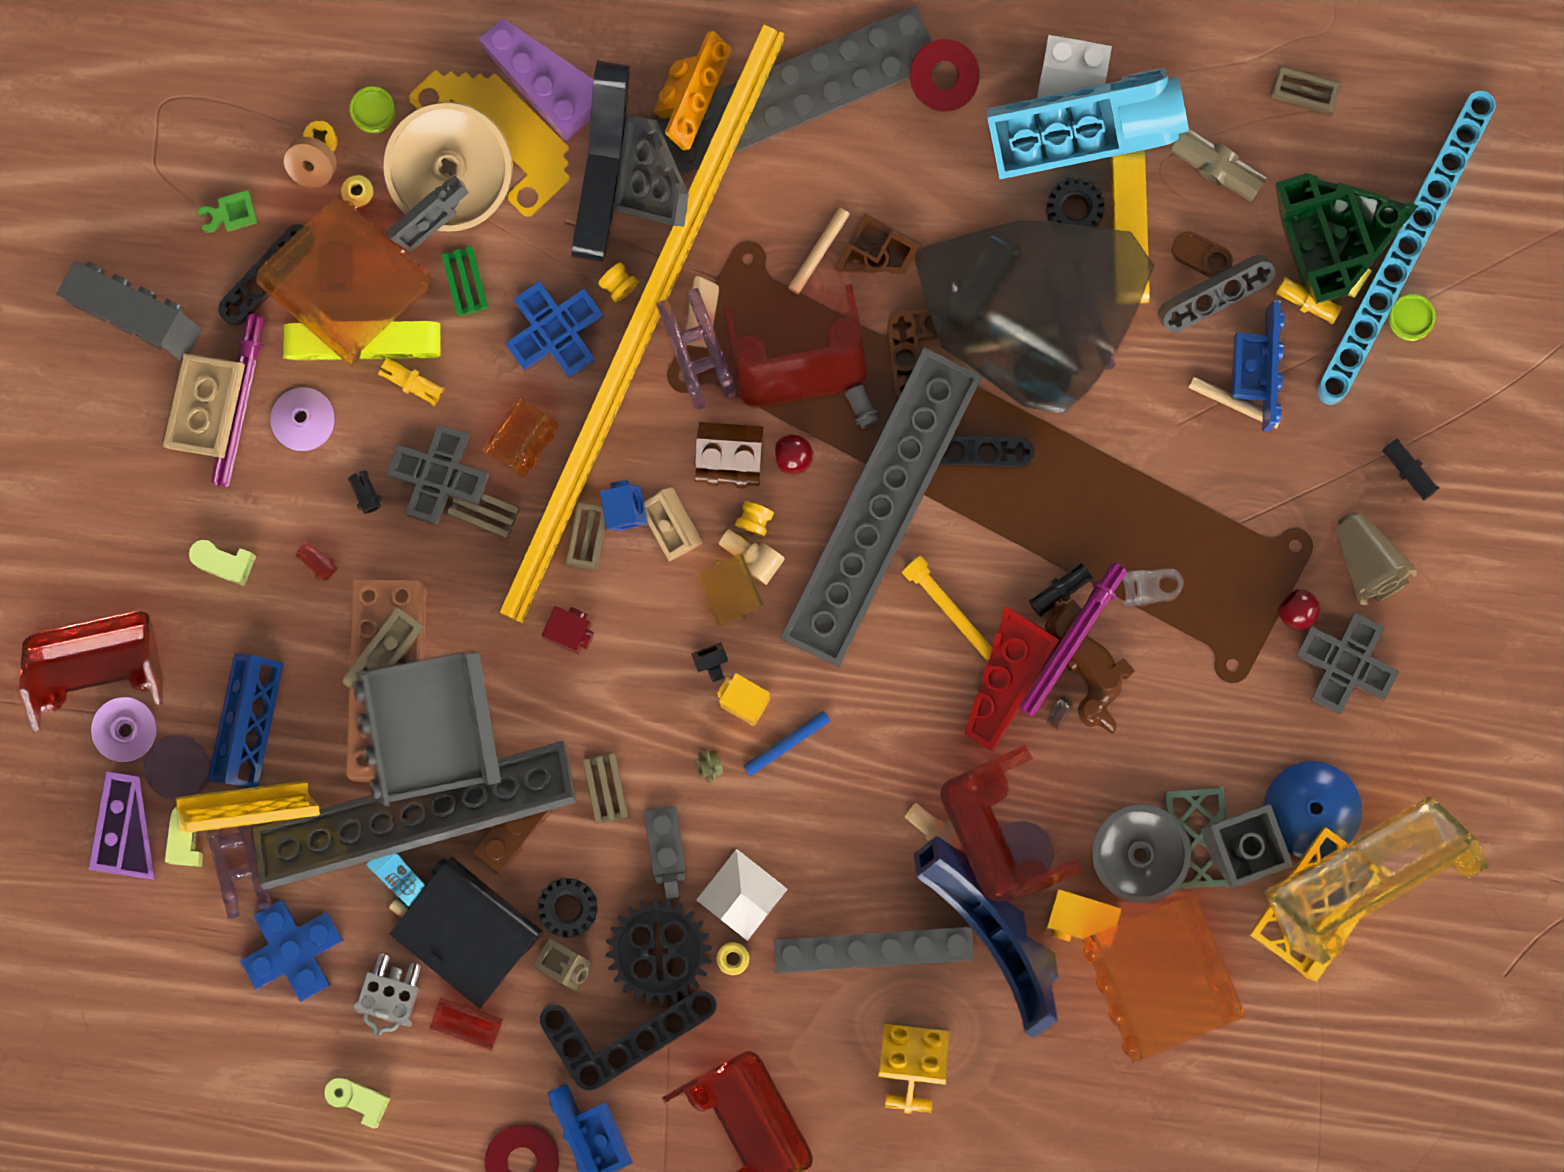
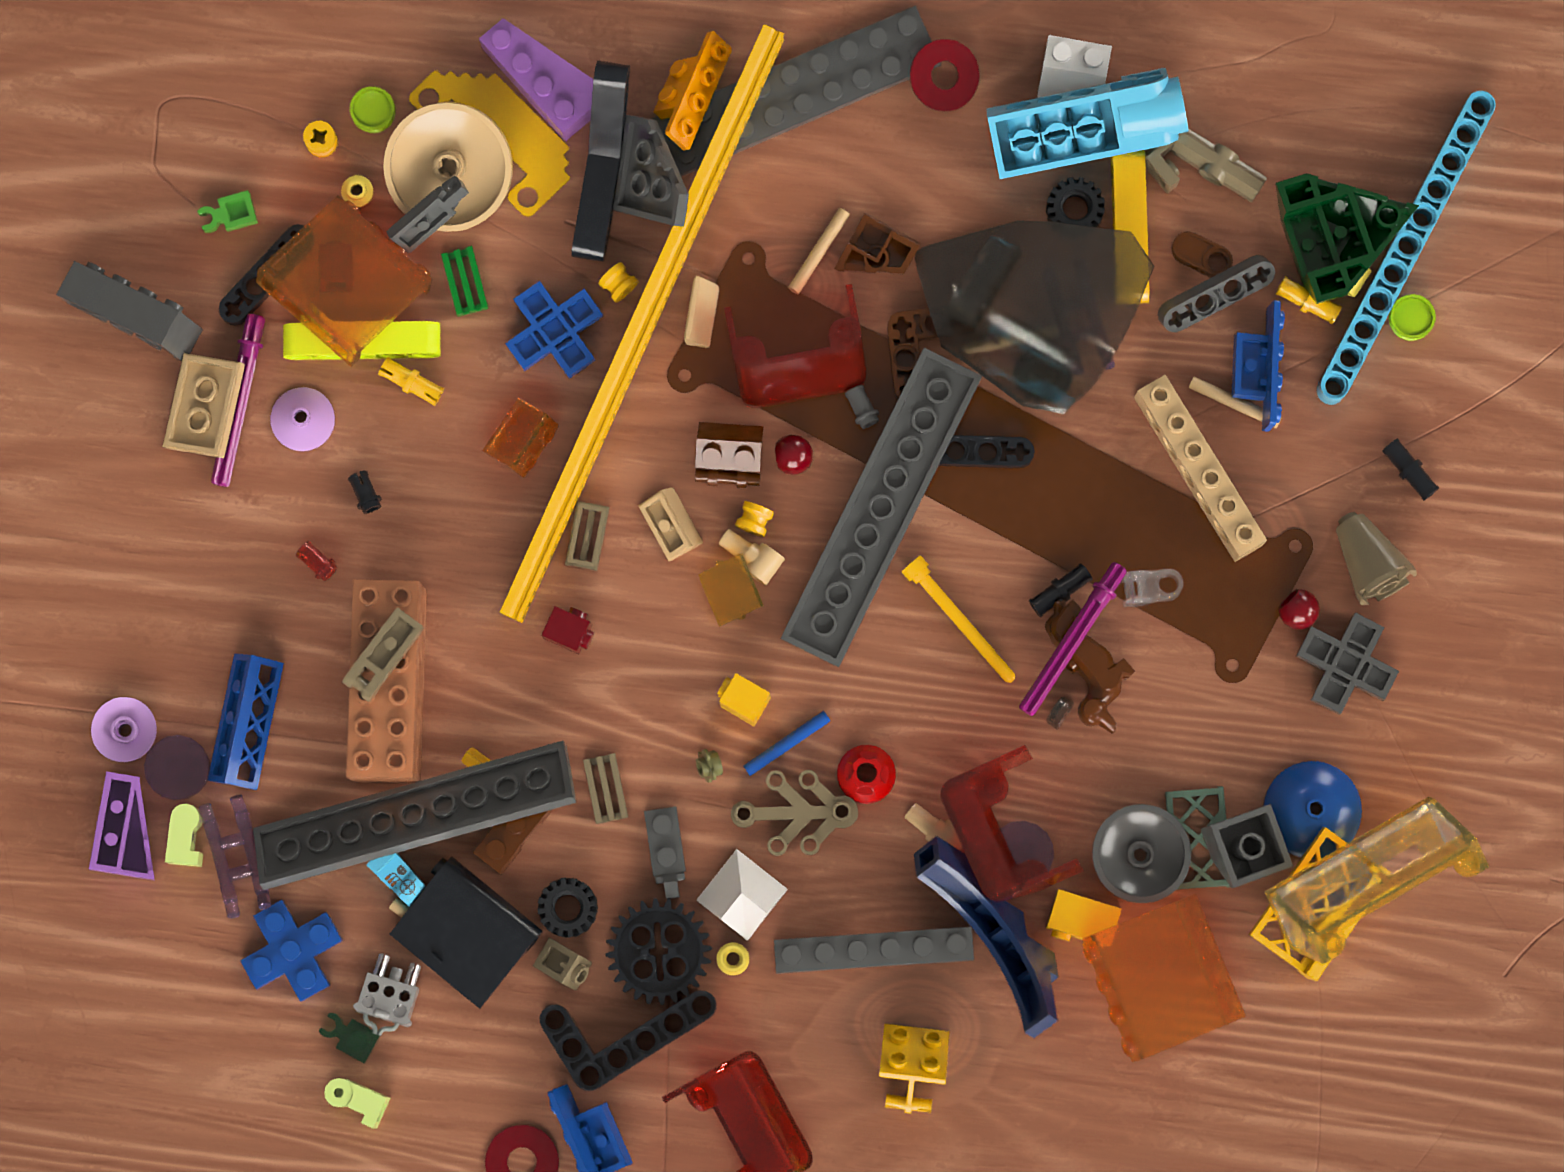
(88, 657): clear red windscreen -> none
(222, 564): yellowish green leg -> none
(245, 806): yellow fence -> none
(310, 150): medium nougat piece -> none
(355, 1038): none -> clear green plate
(426, 726): dark grey panel -> none
(437, 475): dark grey plate -> none
(452, 511): dark tan tile -> none
(466, 1024): clear red brick -> none
(623, 506): blue brick -> none
(679, 339): piece -> none
(710, 660): black tile -> none
(800, 812): none -> dark tan plant
(866, 792): none -> red piece
(1013, 666): red wing -> none
(1162, 171): none -> dark tan bracket
(1200, 468): none -> tan brick
(1304, 102): dark tan tile -> none

